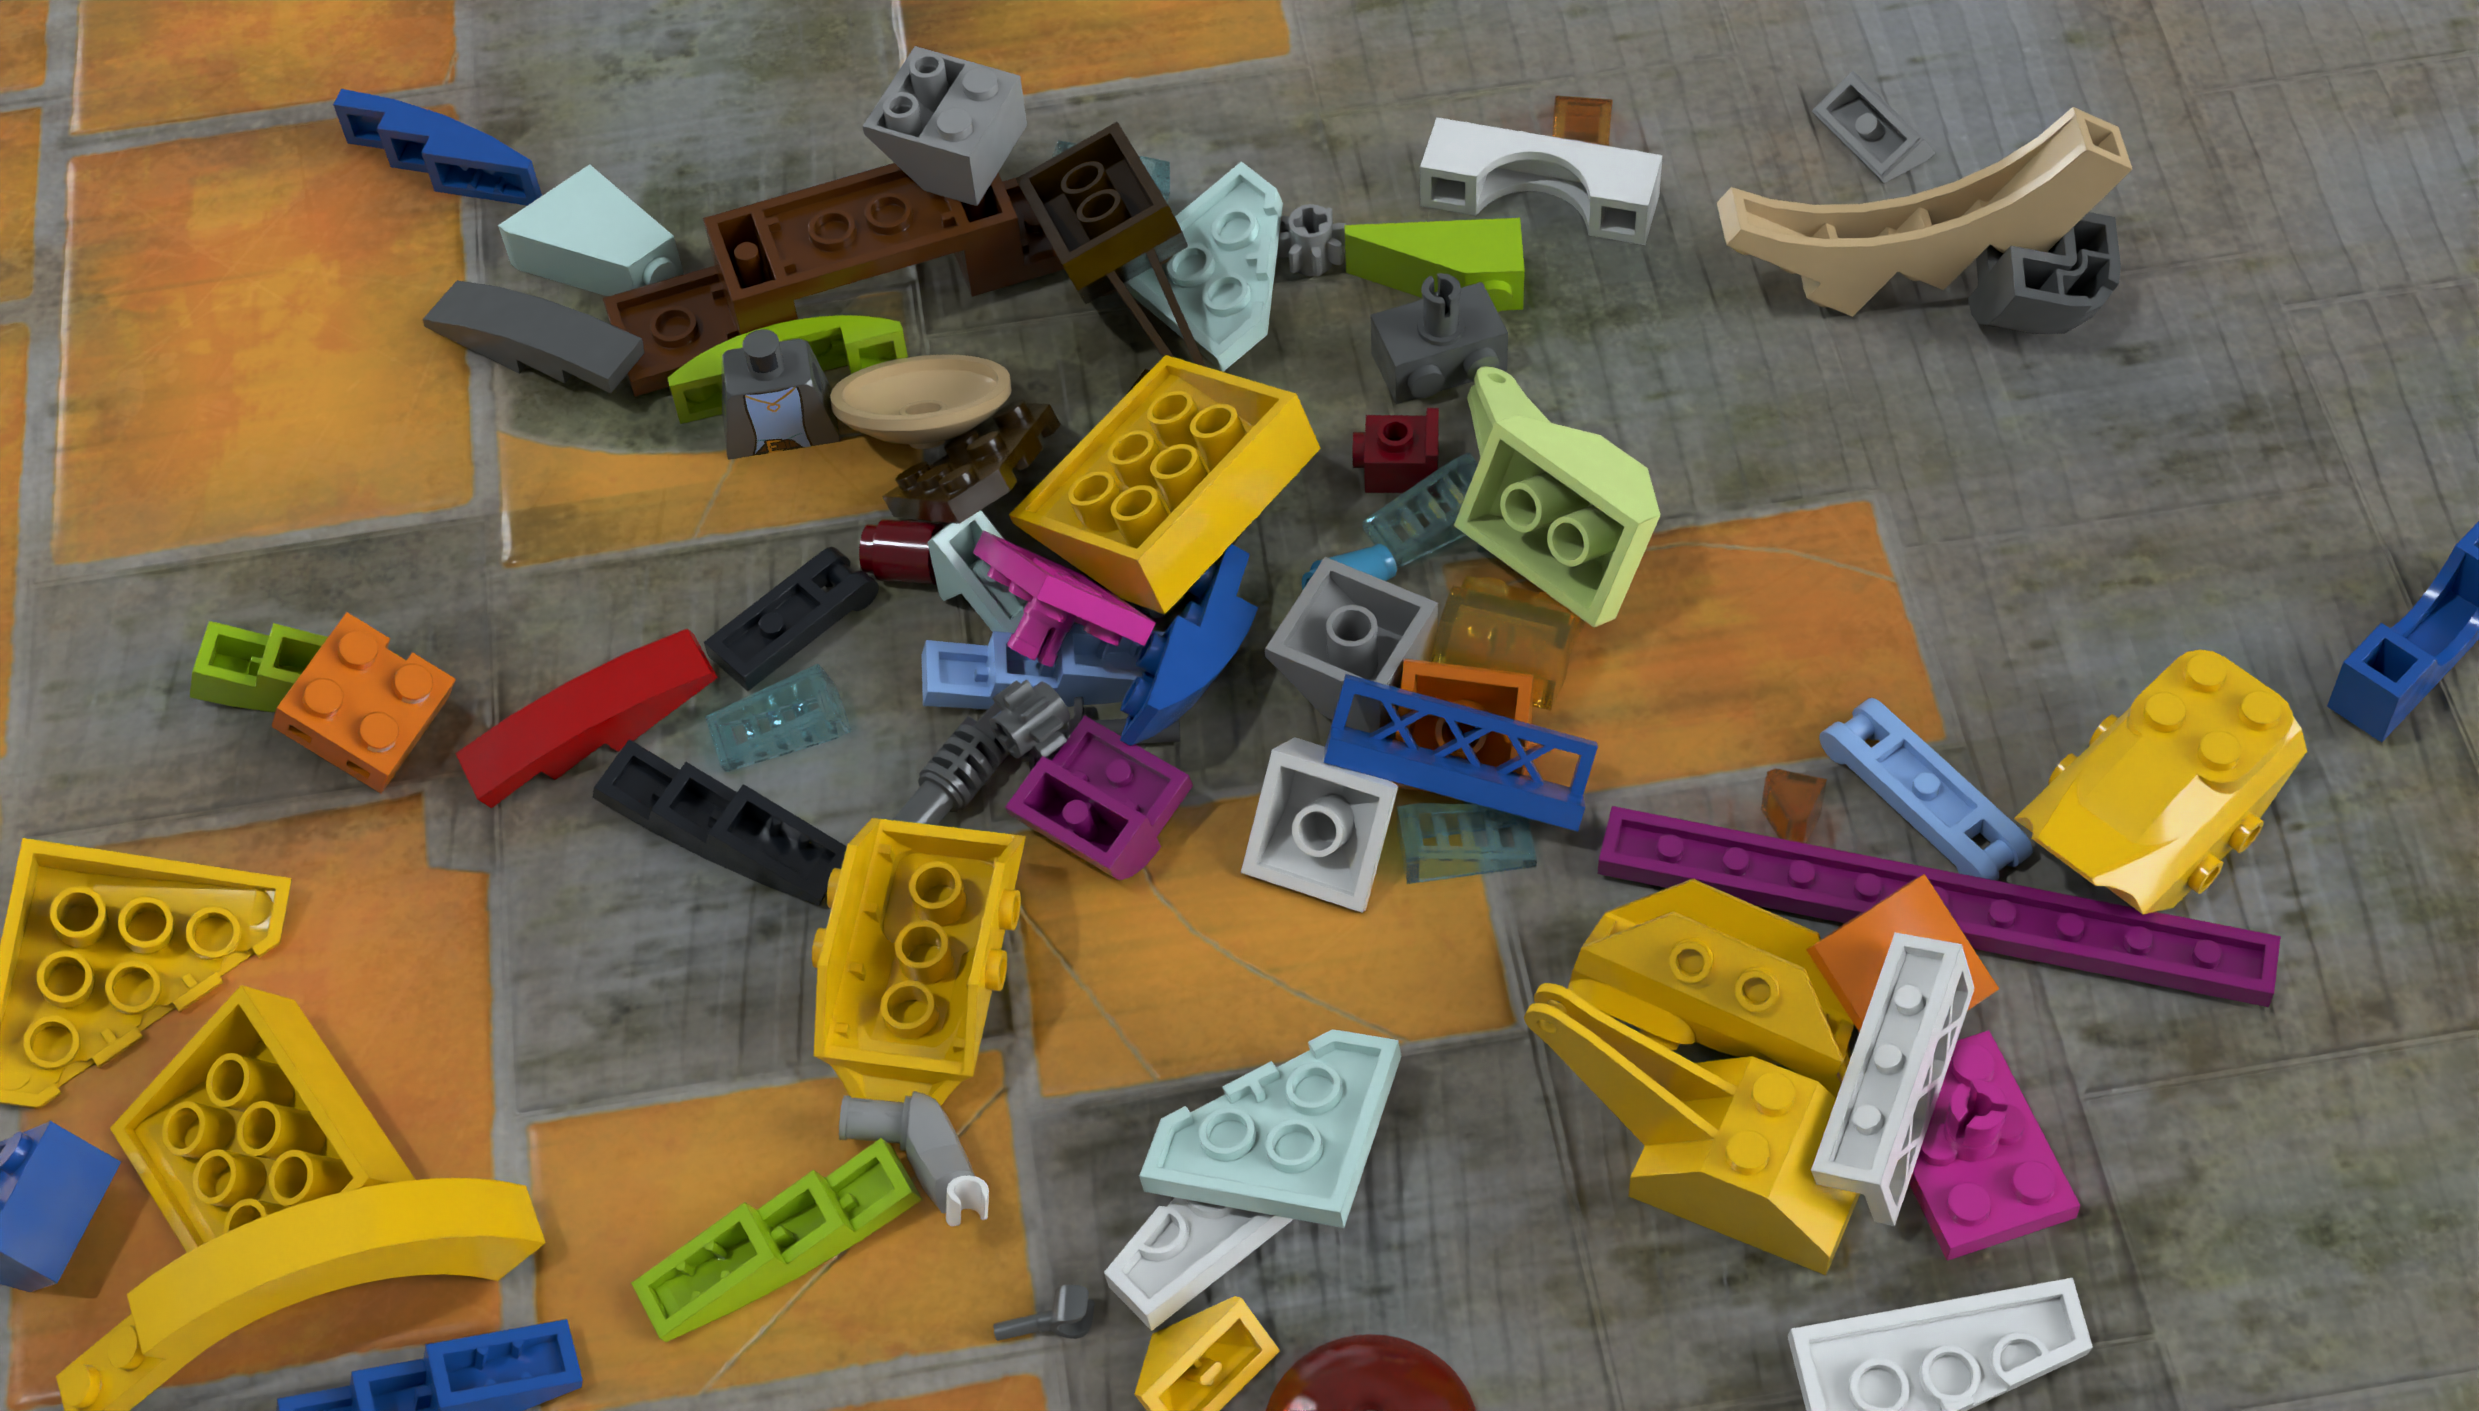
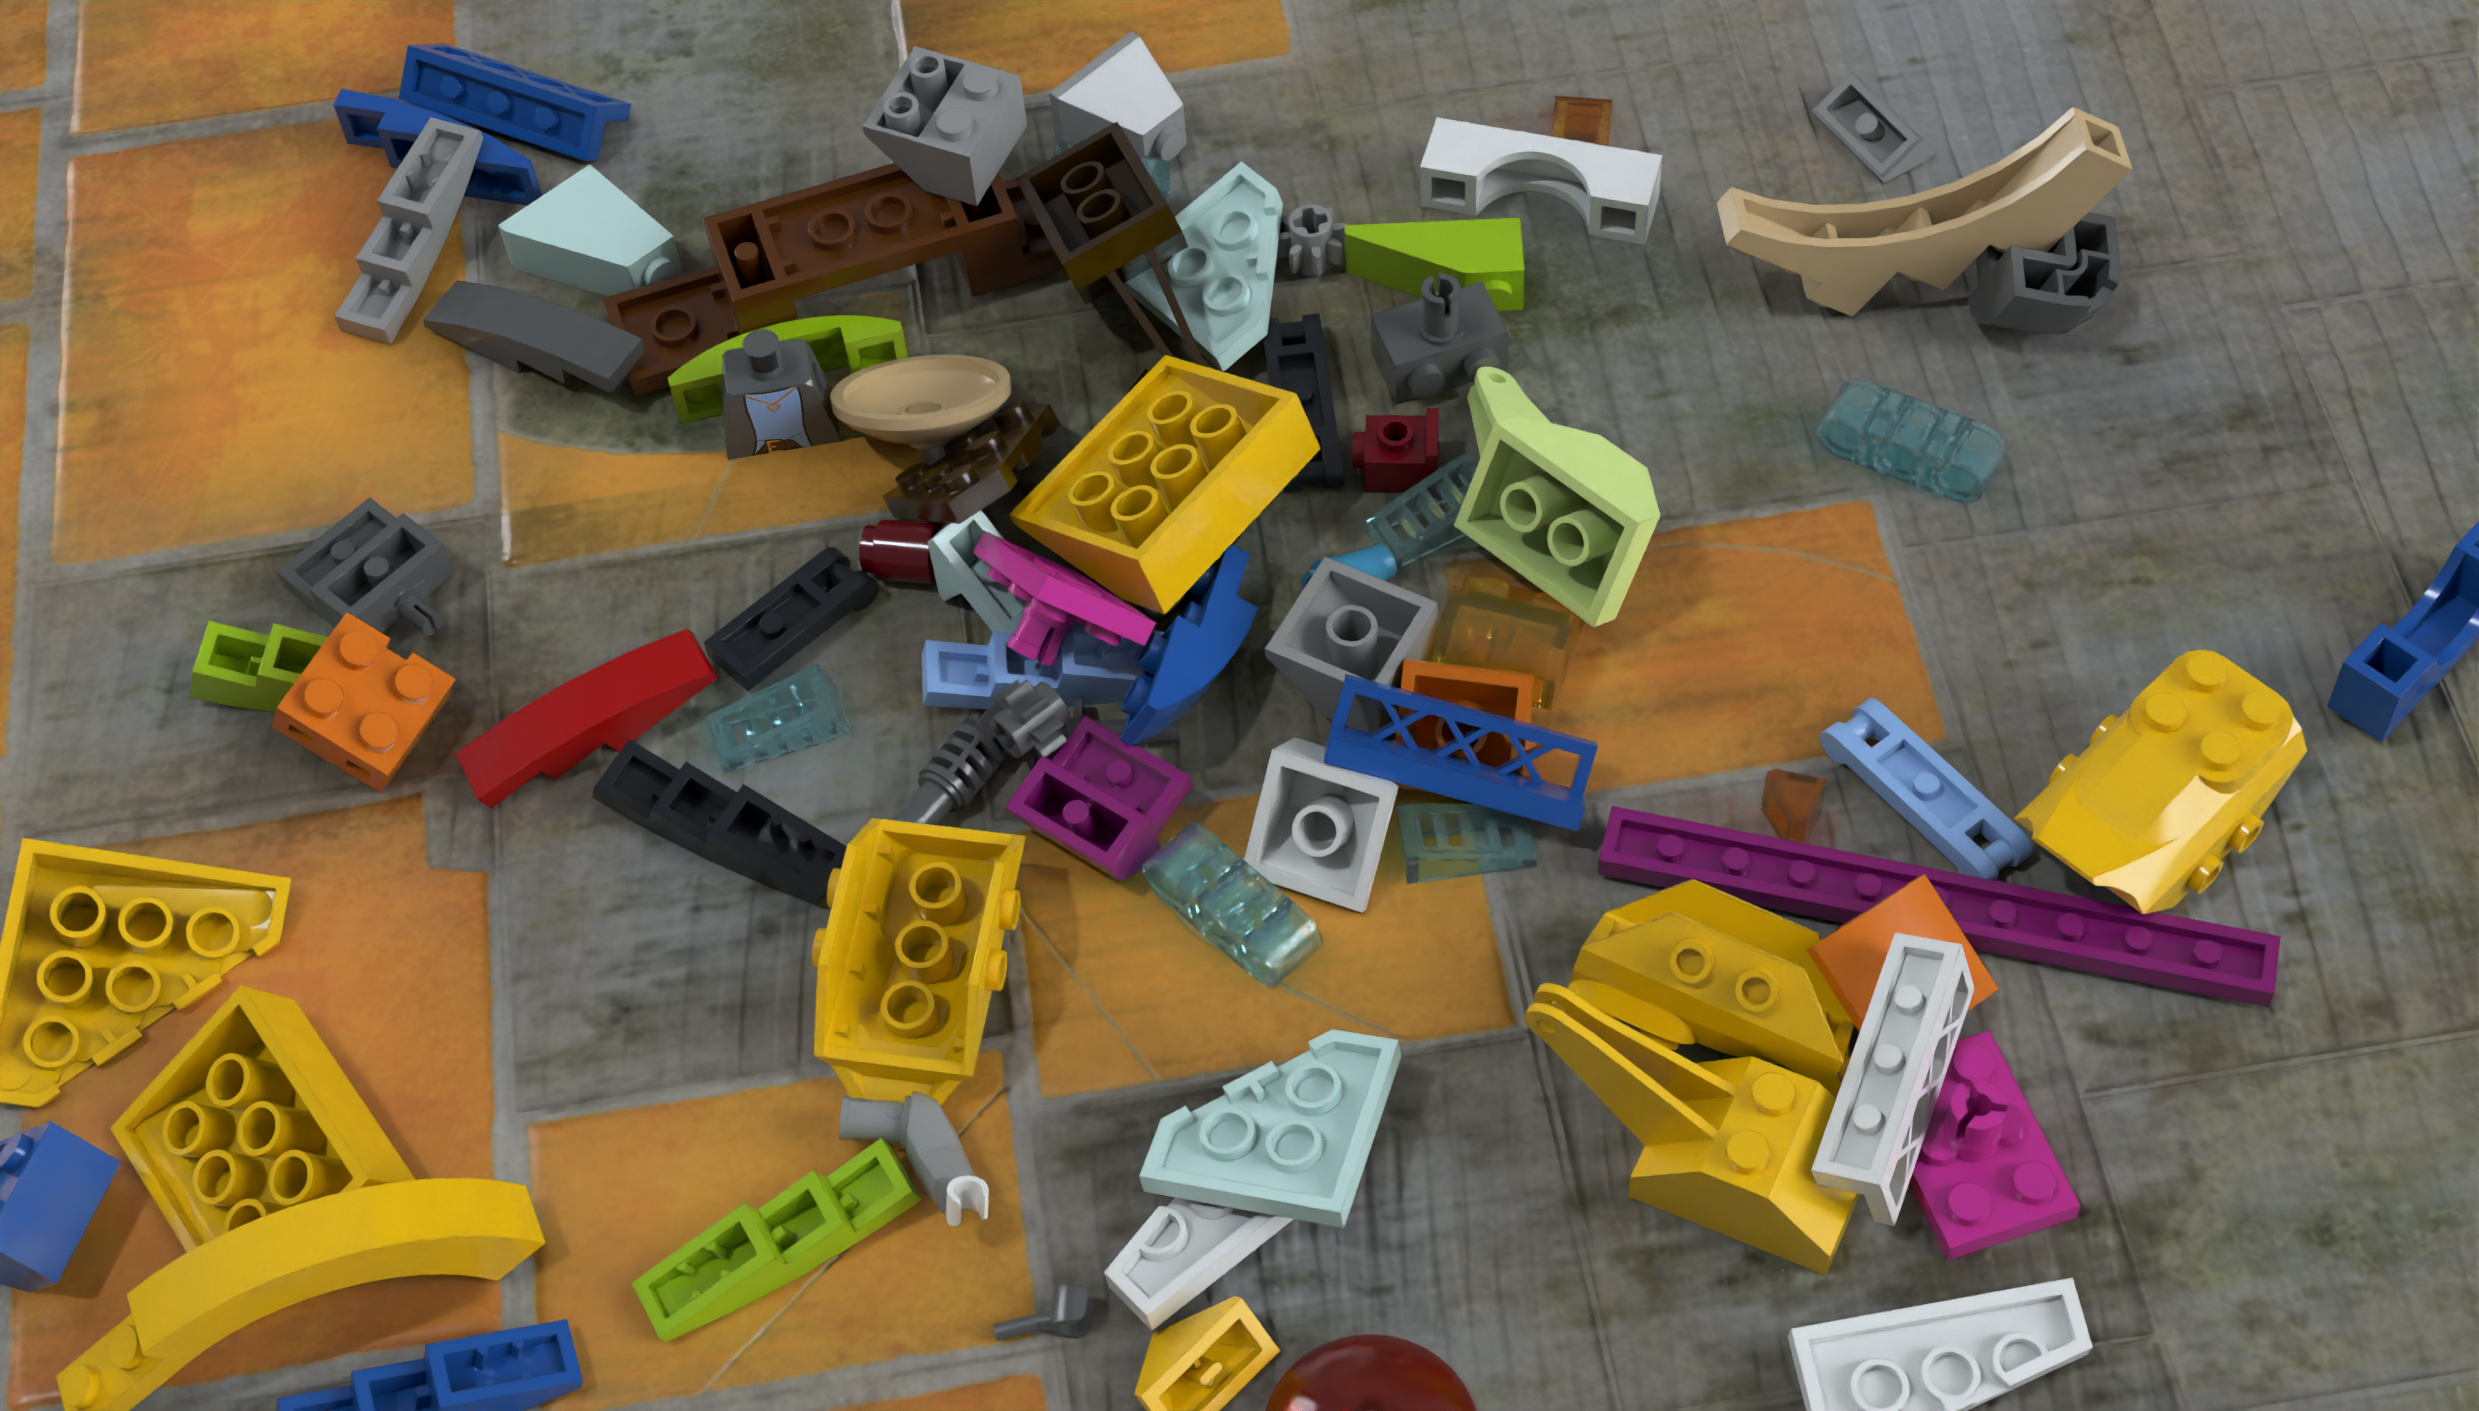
(371, 569): none -> dark grey plate
(415, 222): none -> light grey slope
(509, 99): none -> blue fence
(1126, 89): none -> slope
(1232, 904): none -> clear light blue beam
(1299, 365): none -> black plate
(1911, 440): none -> clear light blue beam

